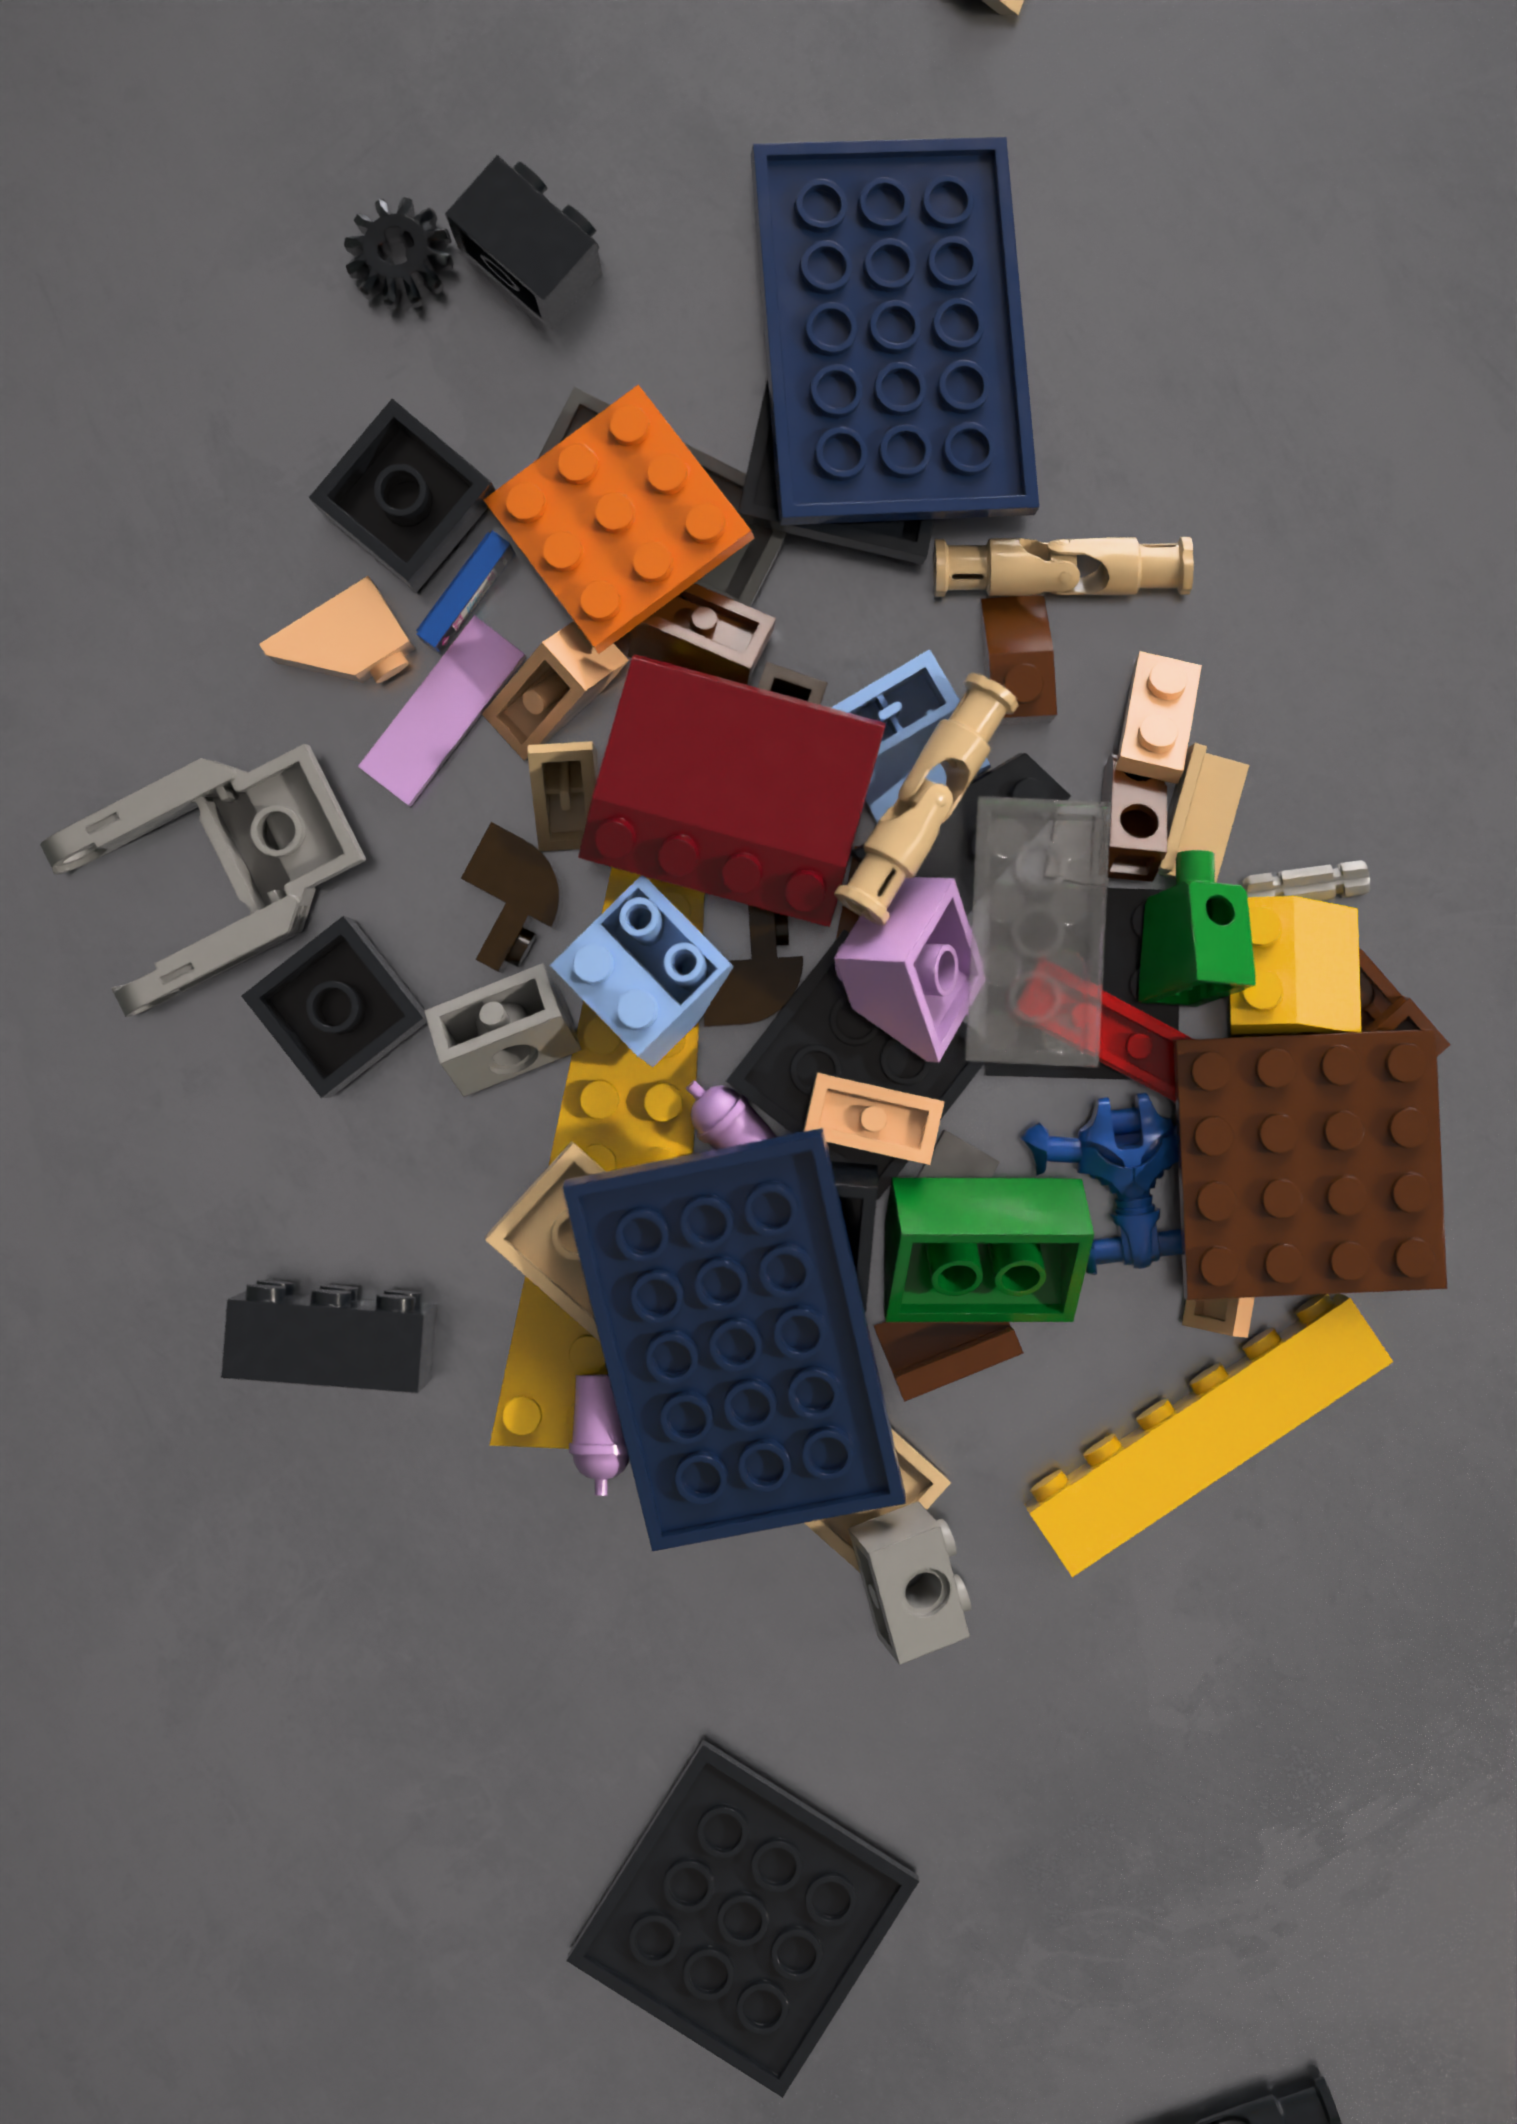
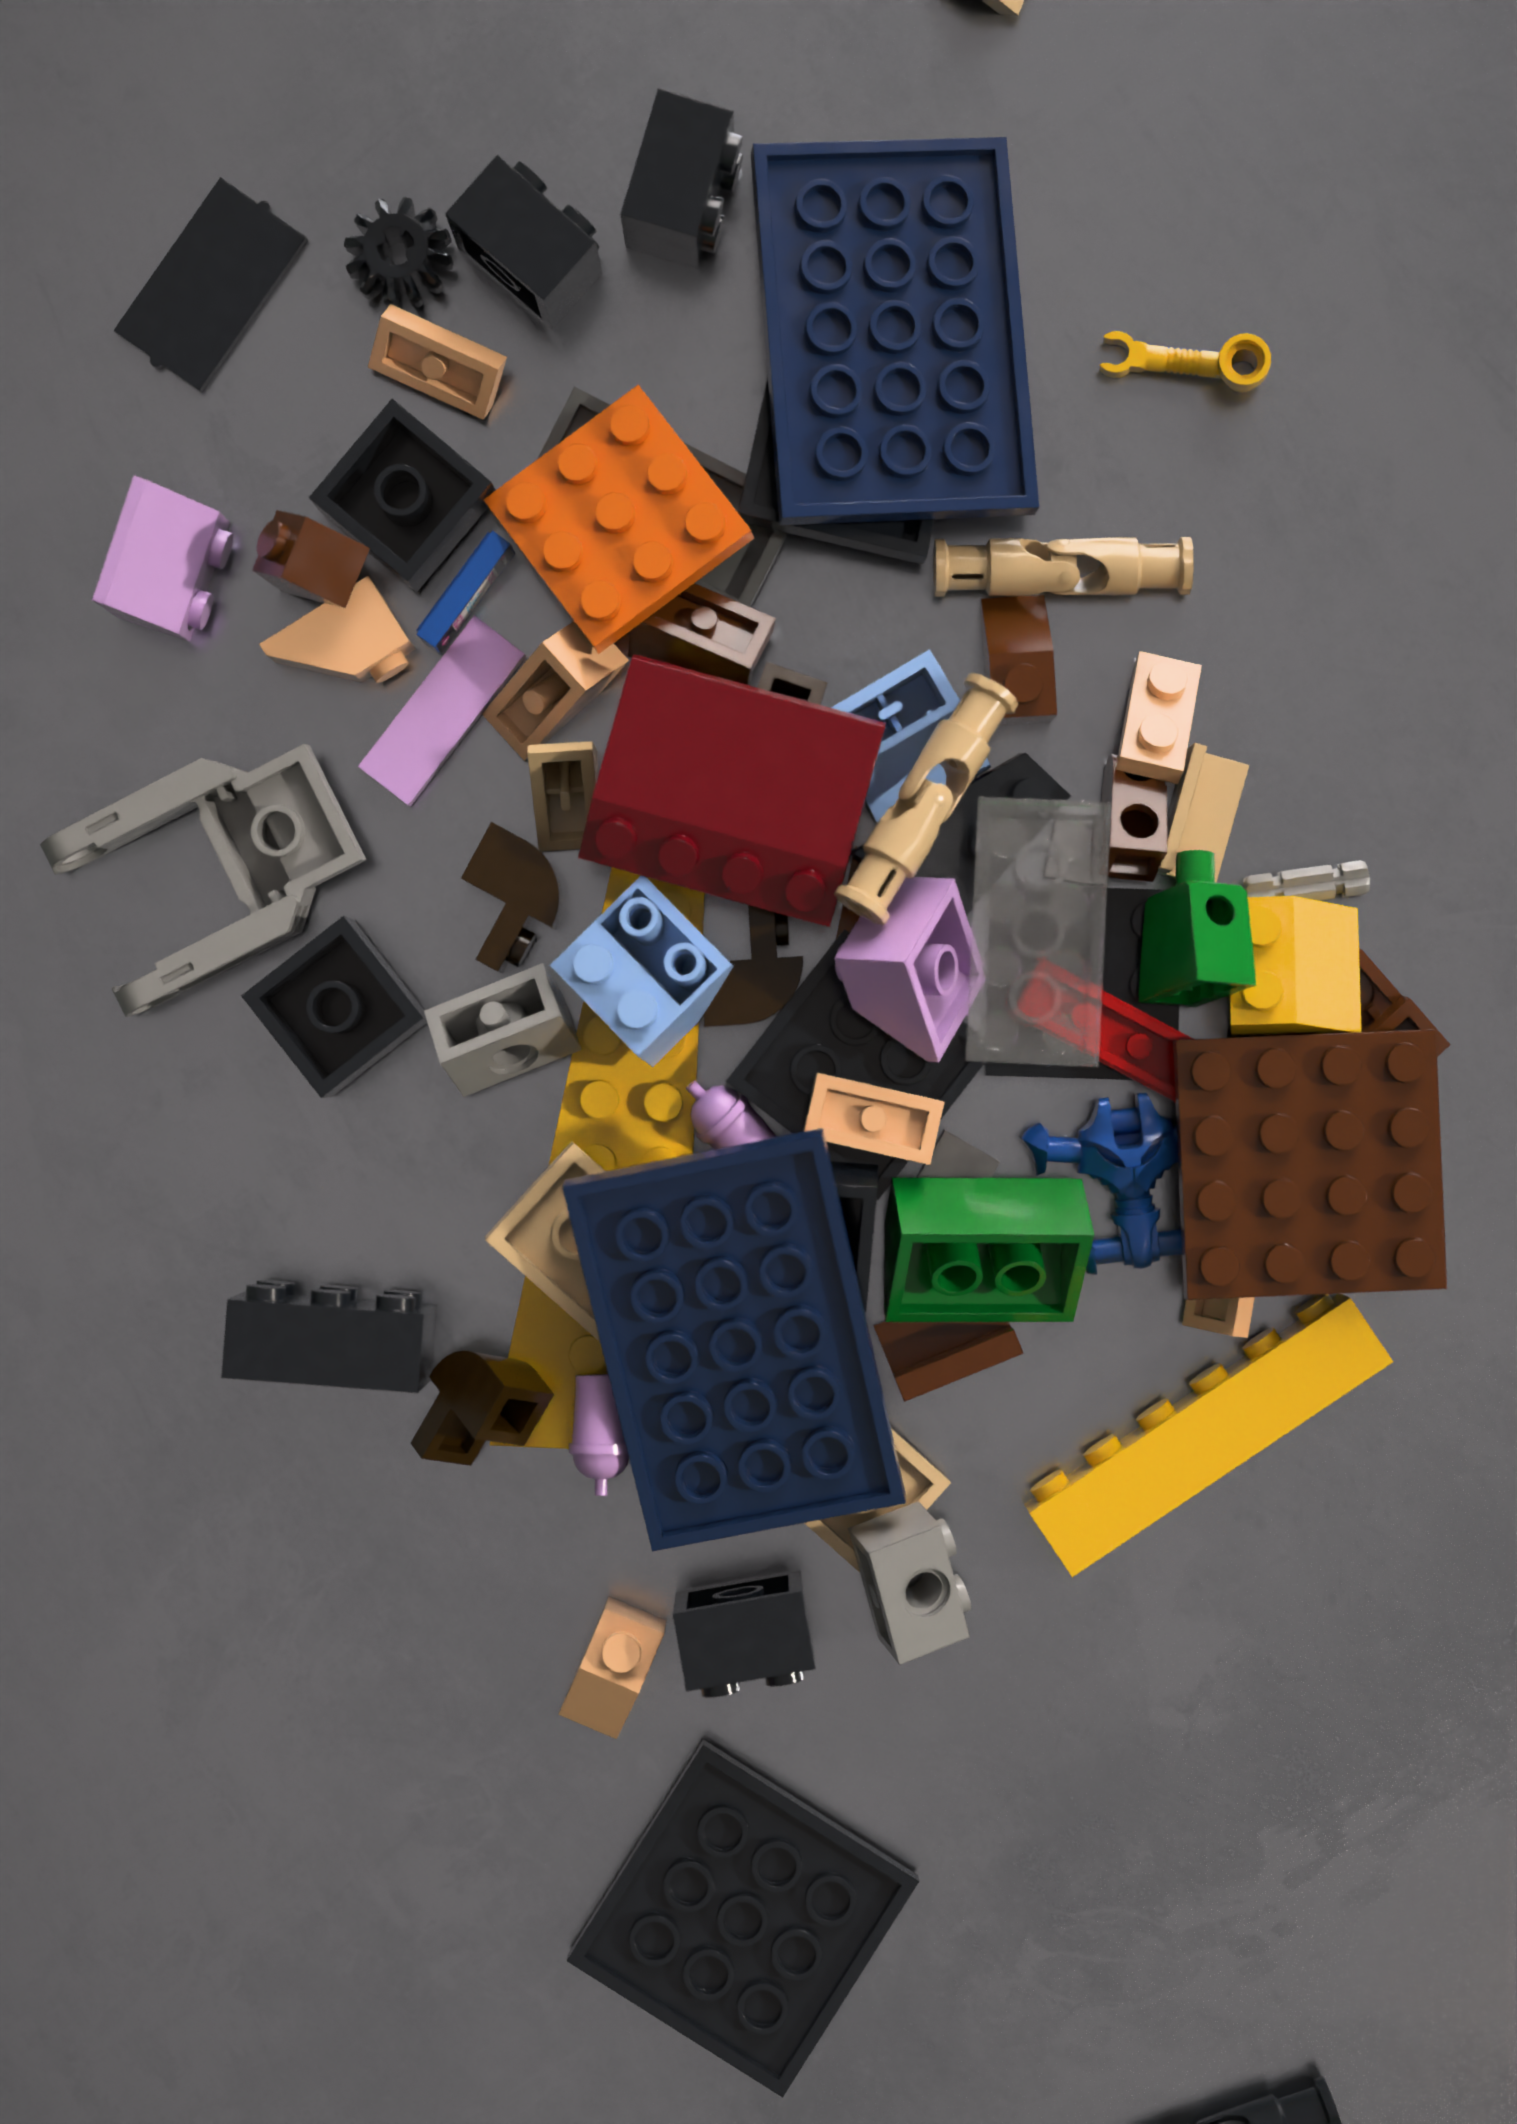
(163, 561): none -> lavender slope
(210, 285): none -> black piece
(309, 559): none -> reddish brown slope
(436, 361): none -> light nougat plate
(478, 1402): none -> dark brown brick
(613, 1667): none -> light nougat slope
(679, 179): none -> black brick
(744, 1634): none -> black brick
(1204, 363): none -> yellow brick

